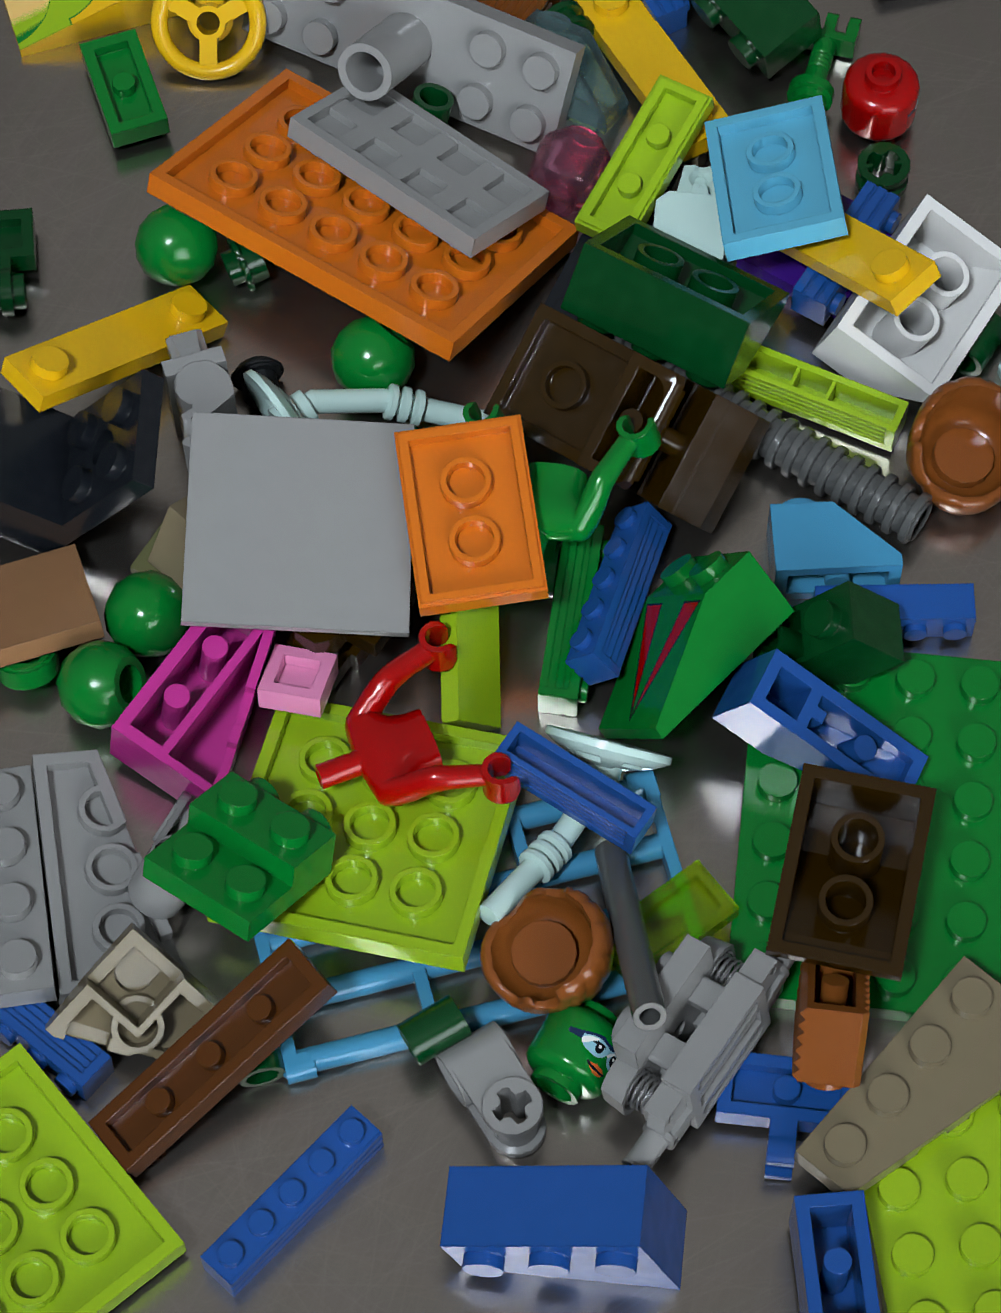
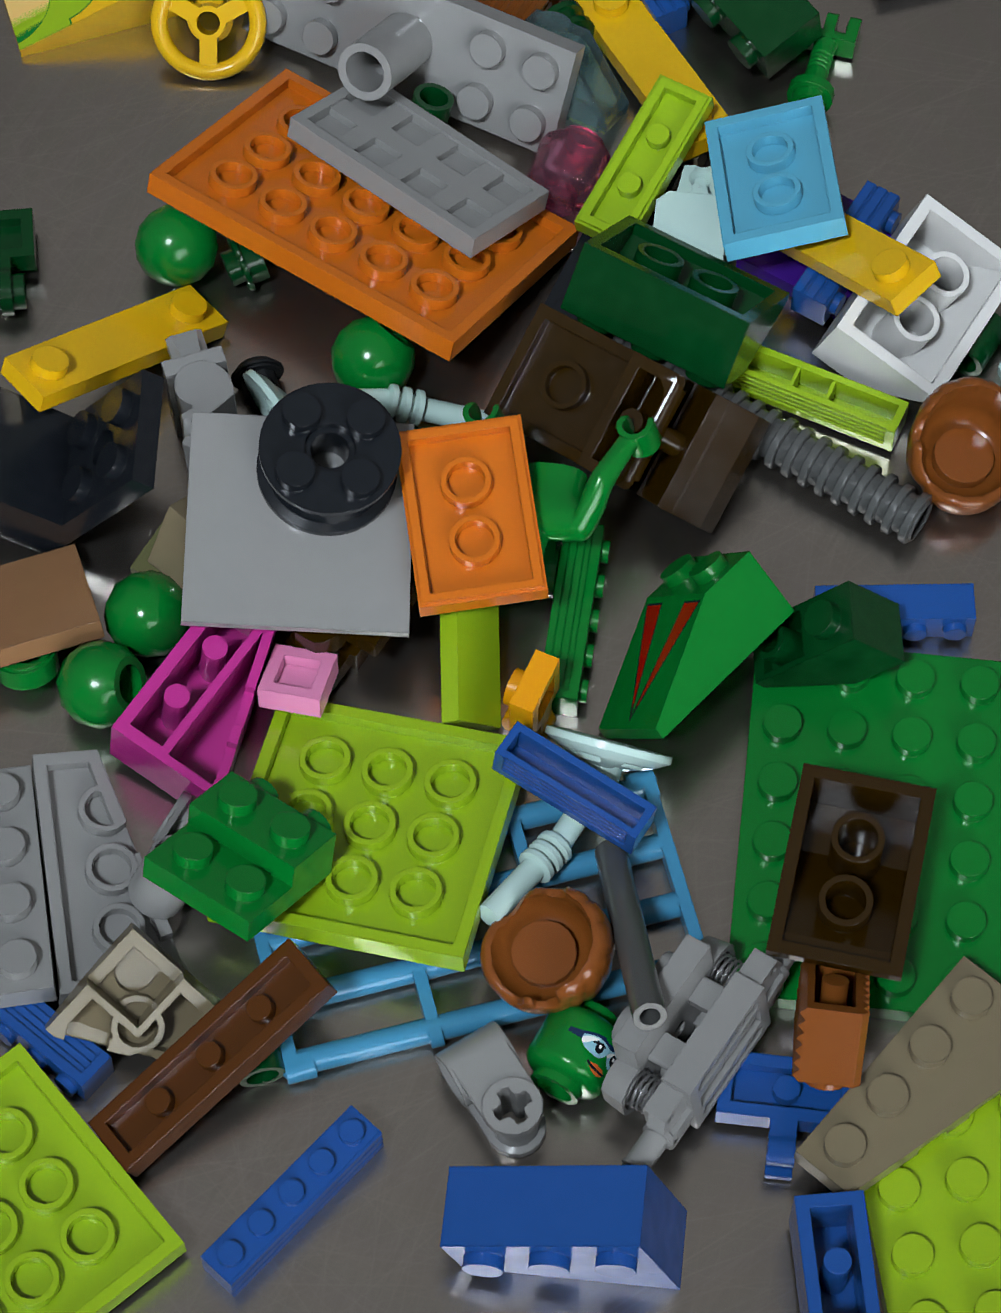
(124, 88): green plate -> none
(334, 421): none -> black wheel
(399, 751): red piece -> none
(434, 1029): dark green hinge -> none
(532, 694): none -> light orange plate
(618, 593): blue piece -> none
(683, 906): clear neon green tile -> none
(804, 720): blue slope -> none
(825, 546): dark azure slope -> none
(876, 158): dark green bush -> none
(879, 96): red head -> none

